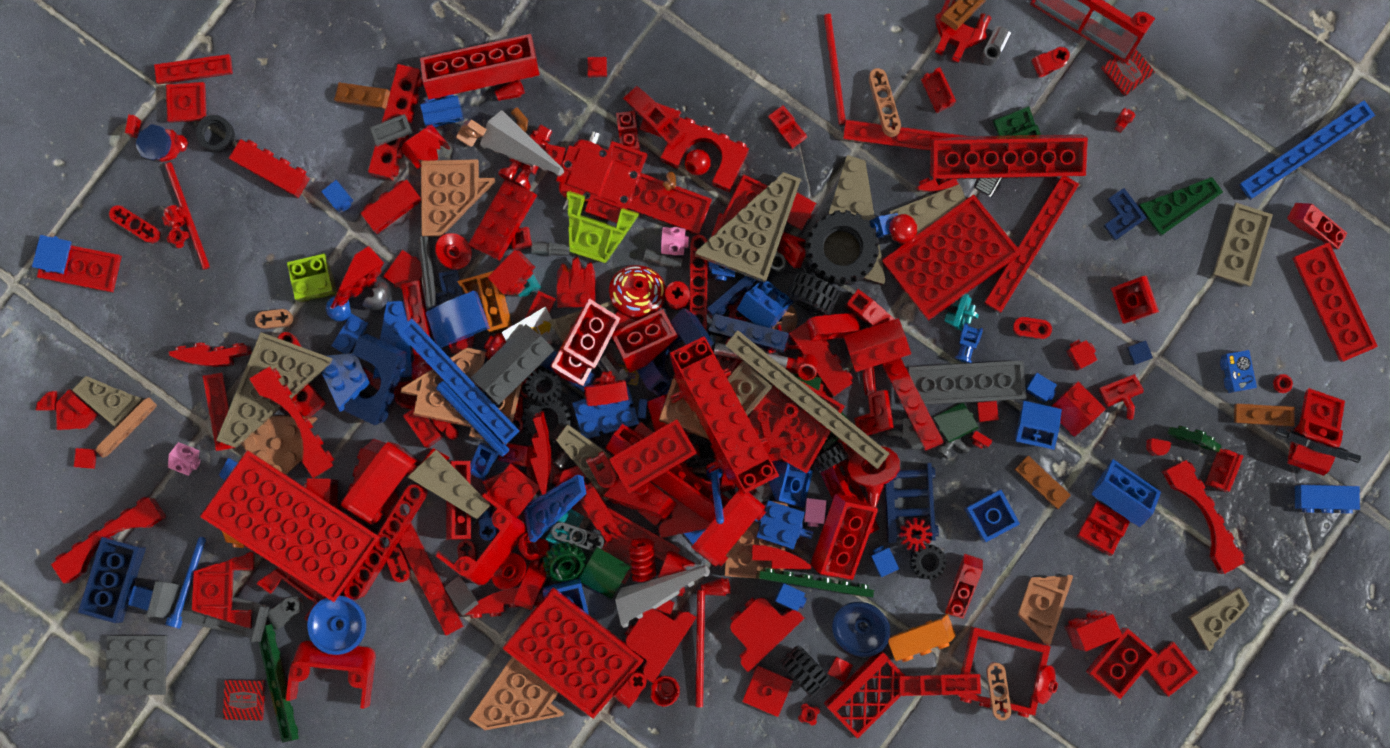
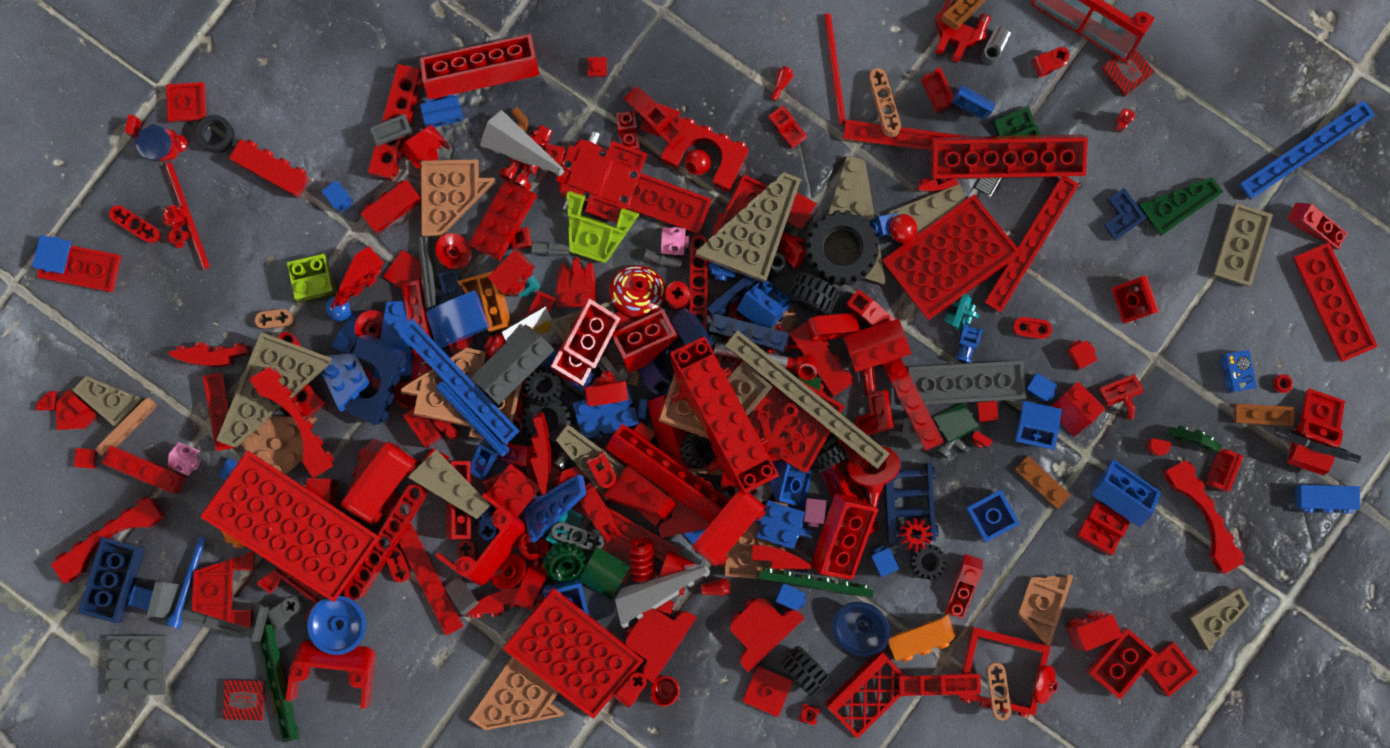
(144, 469): none -> red brick
(193, 69): red plate -> none
(362, 95): dark orange plate -> none
(367, 320): none -> red dish
(379, 299): flat silver hair -> none
(470, 132): nougat bracket -> none
(510, 91): red cone -> none
(652, 456): red plate -> none
(670, 181): dark orange arm -> none
(700, 647): red piece -> none
(714, 476): blue piece -> none
(783, 77): none -> red cone
(840, 669): red slope -> none
(973, 102): none -> blue slope
(1139, 352): dark blue tile -> none

